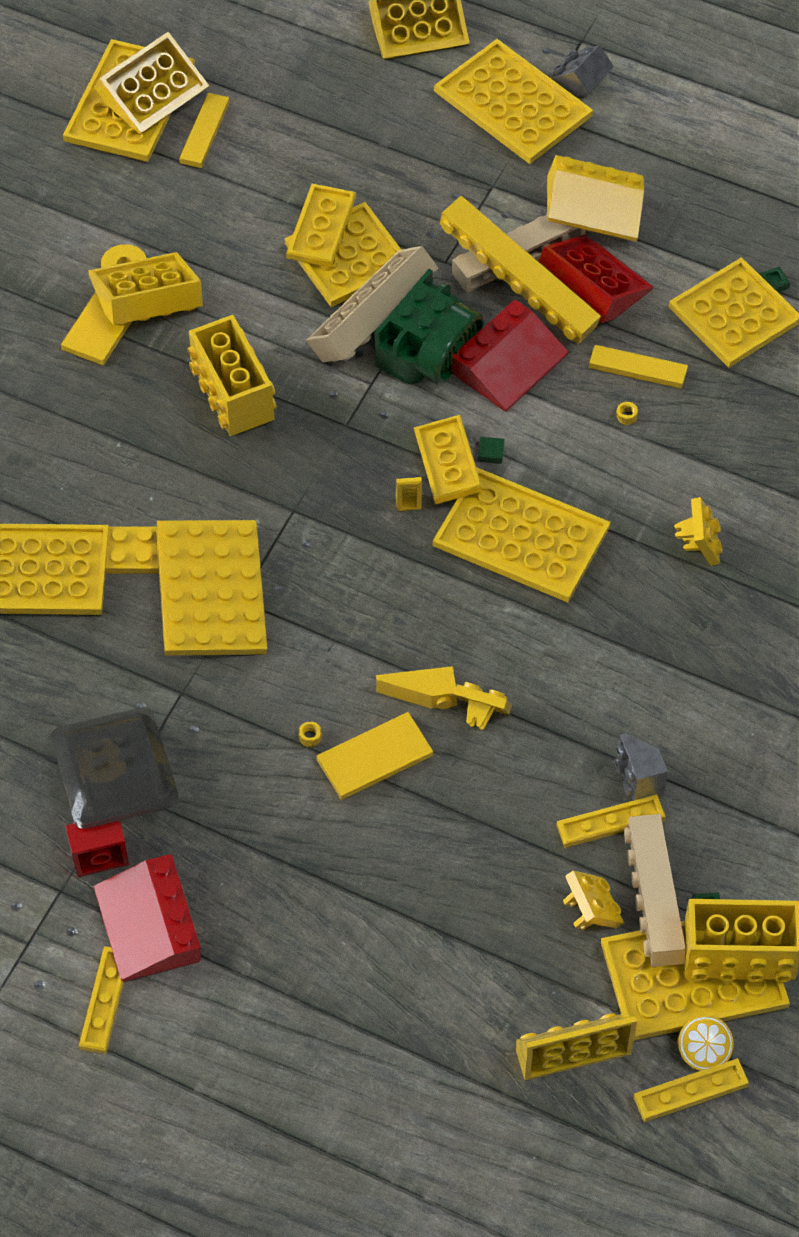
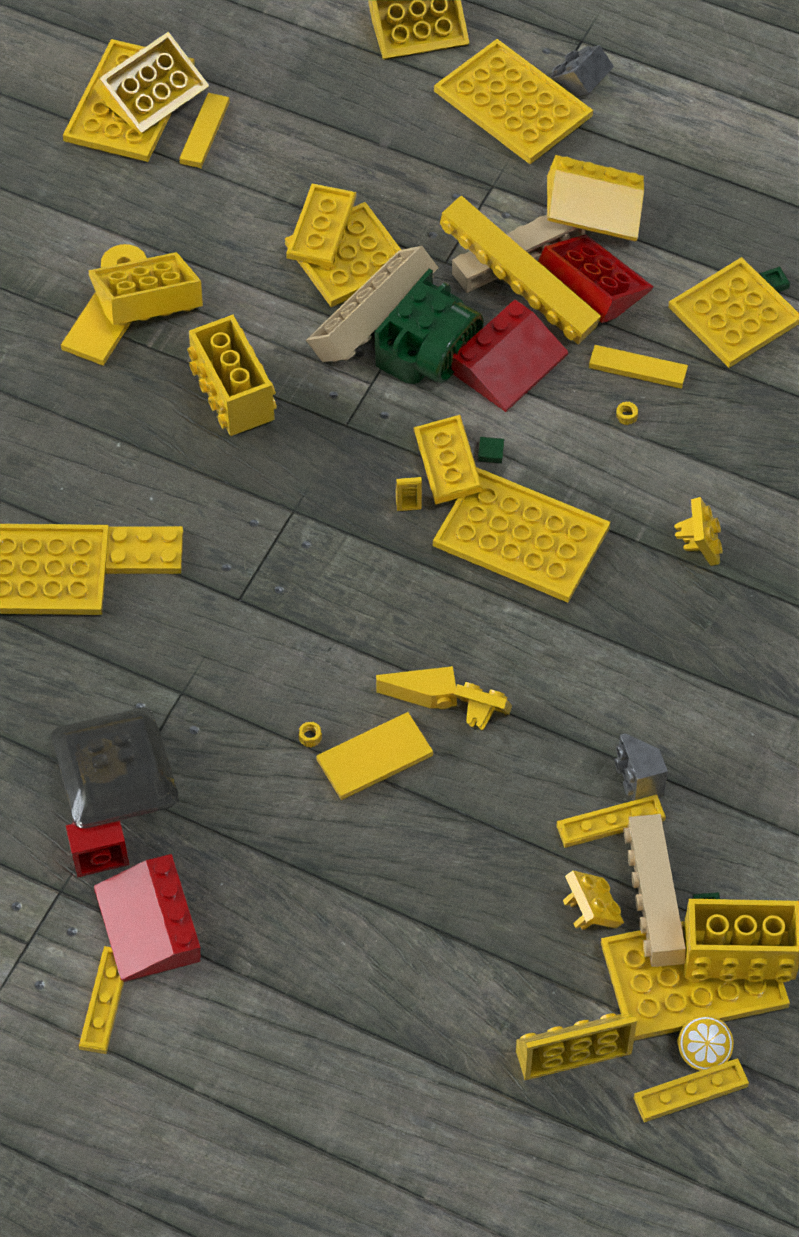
(211, 587): yellow plate -> none

